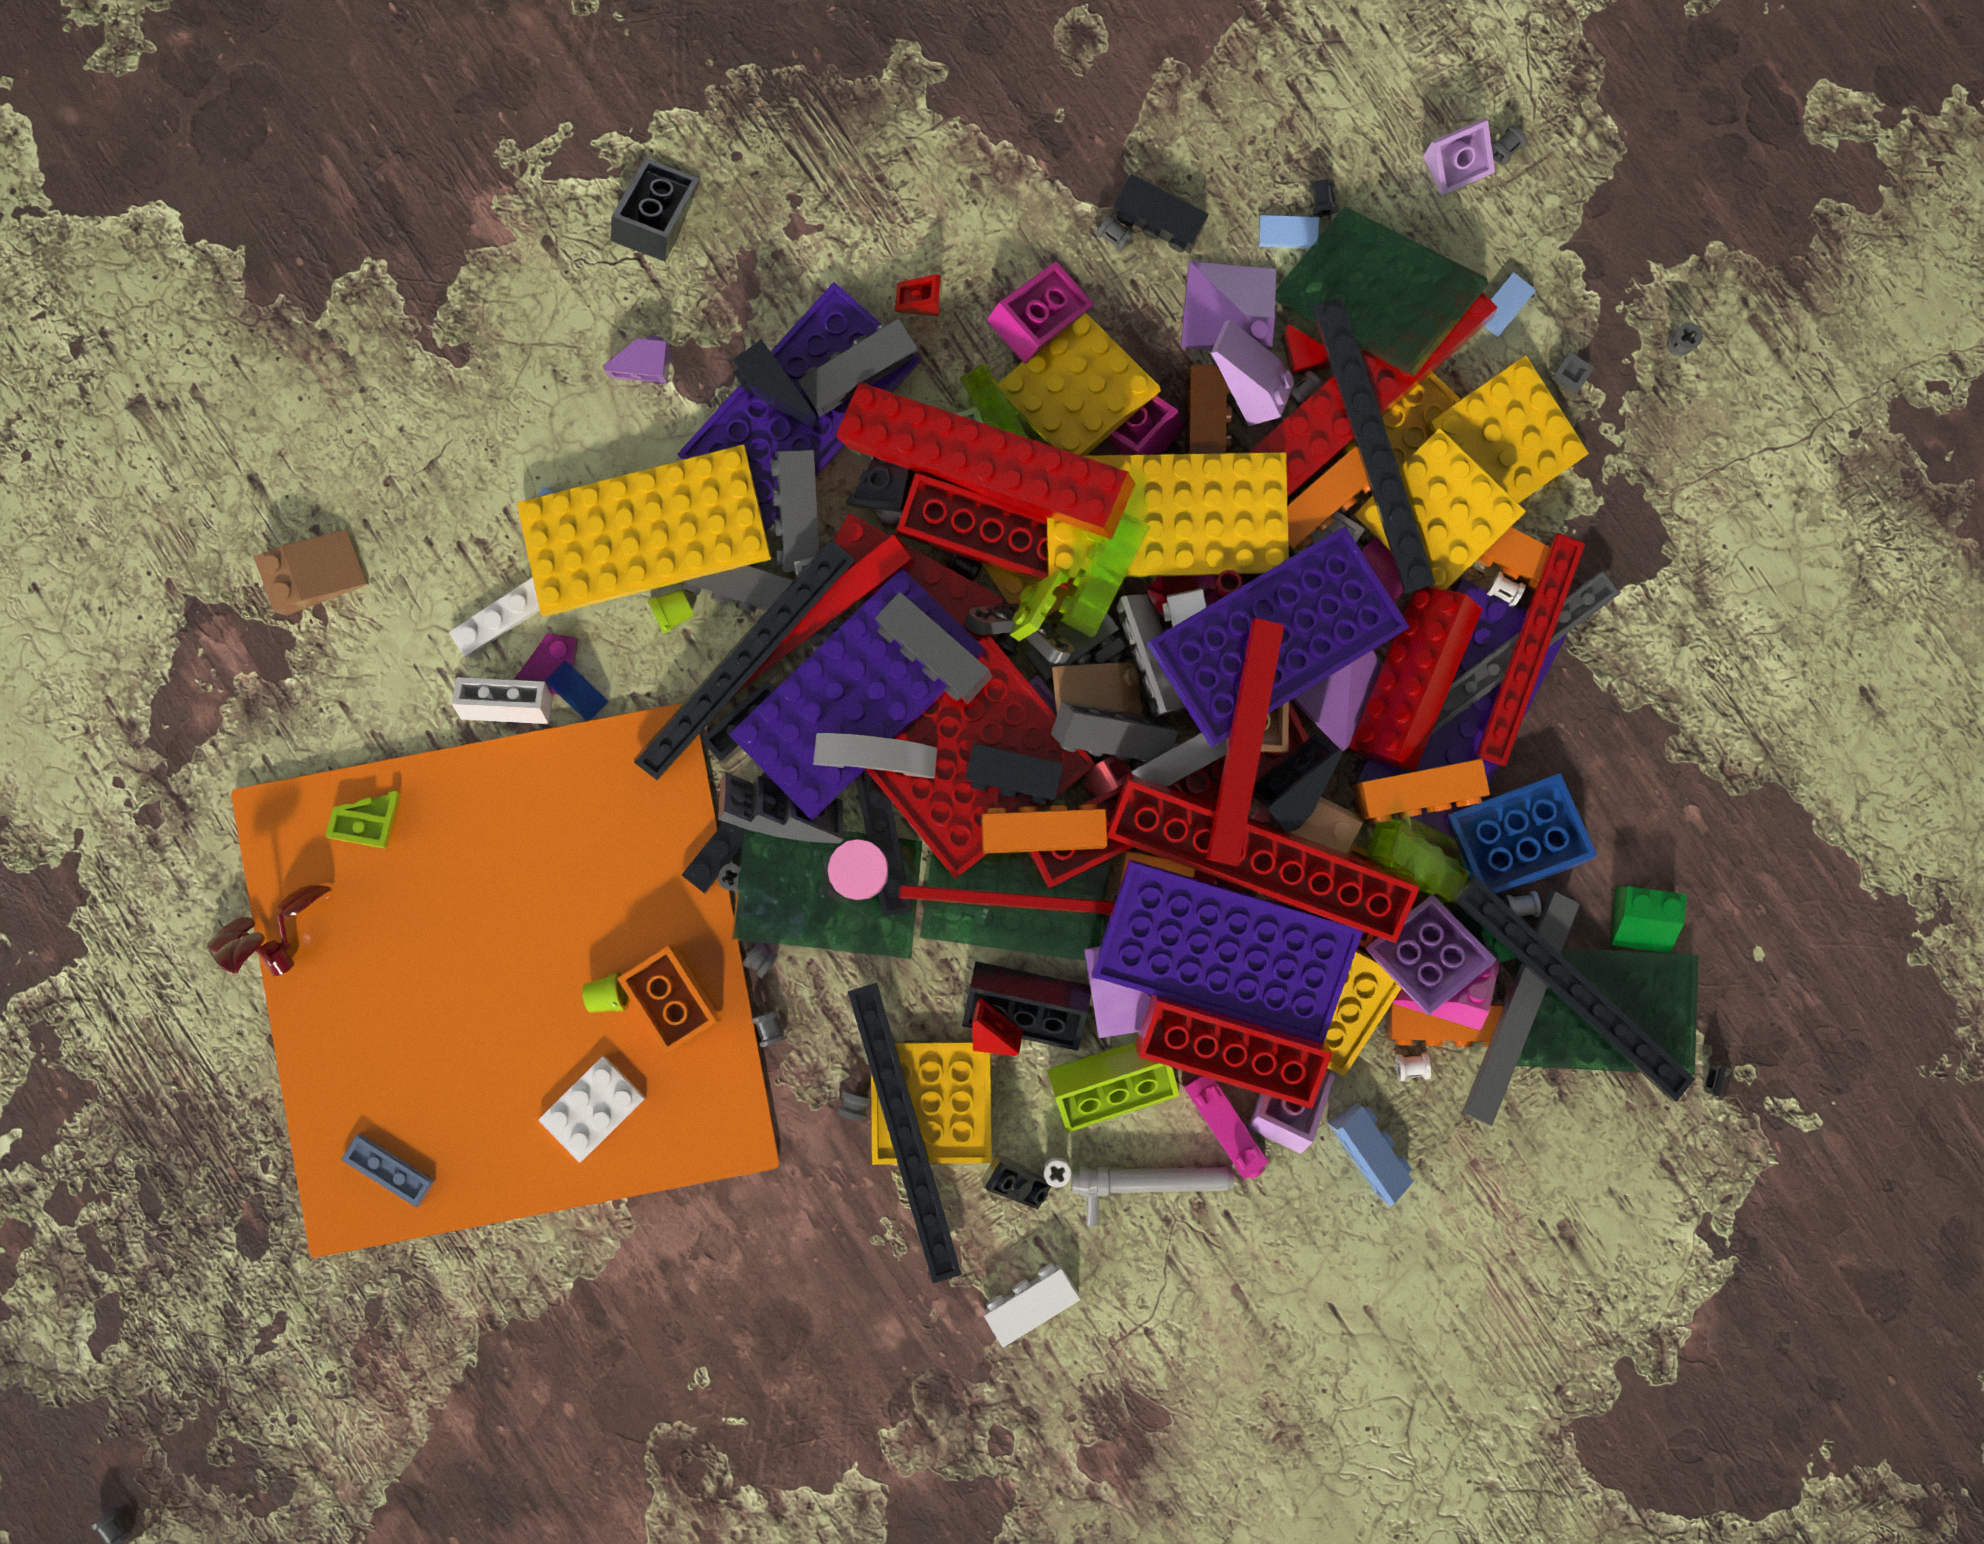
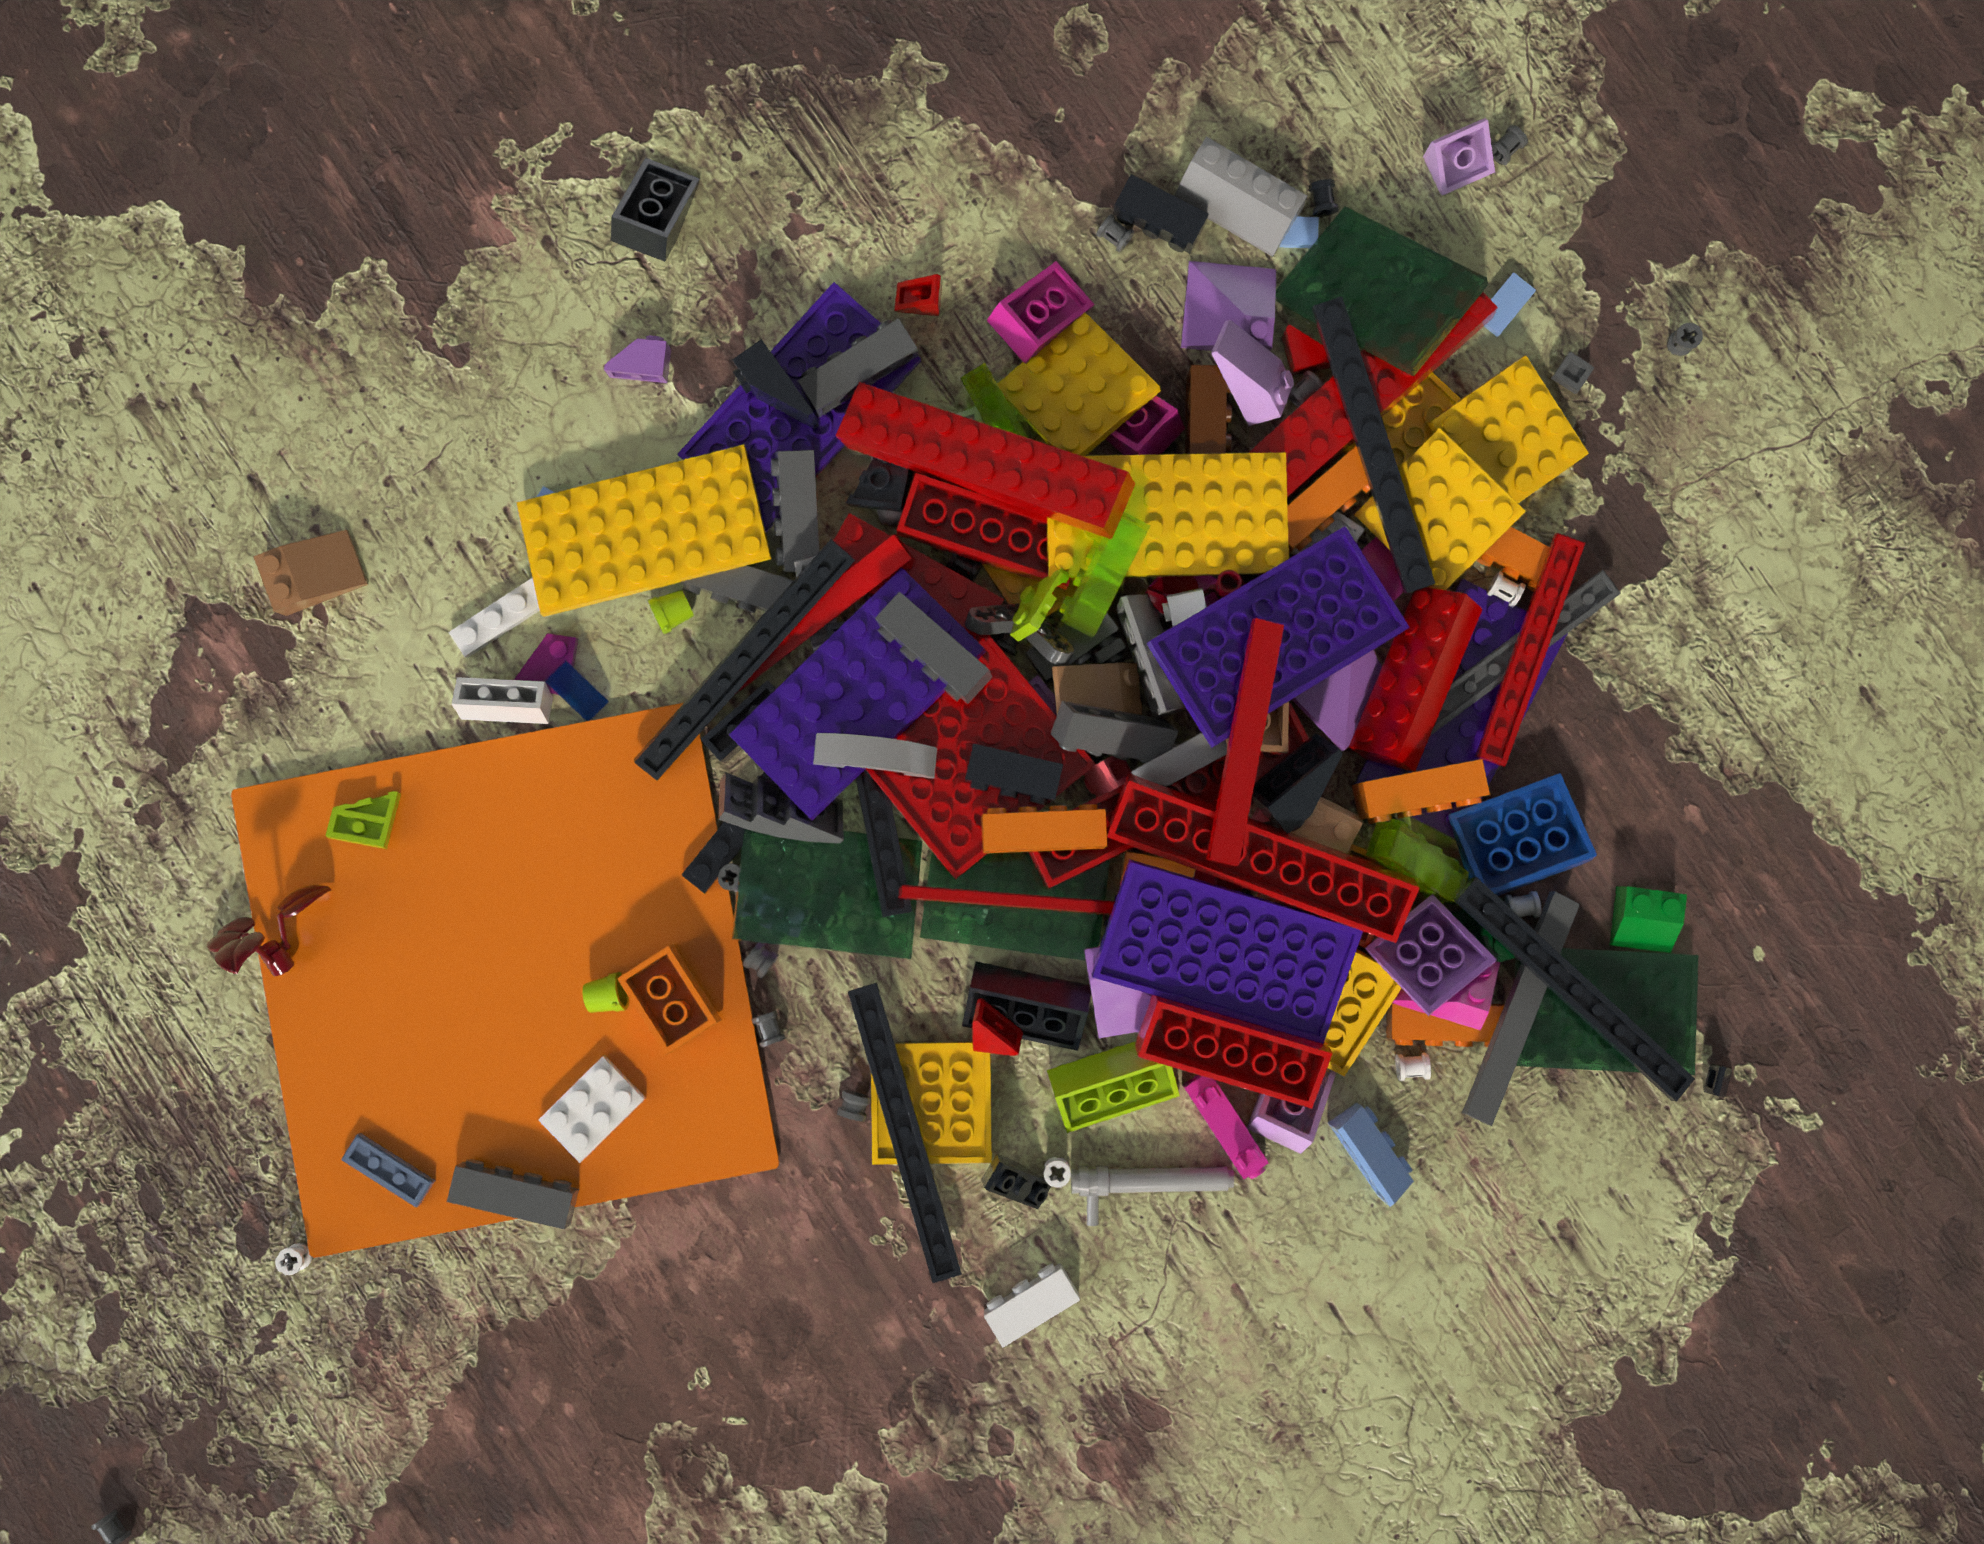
(292, 1267): none -> white bush
(513, 1194): none -> dark grey brick
(858, 869): bright pink tile -> none
(1240, 196): none -> light grey slope

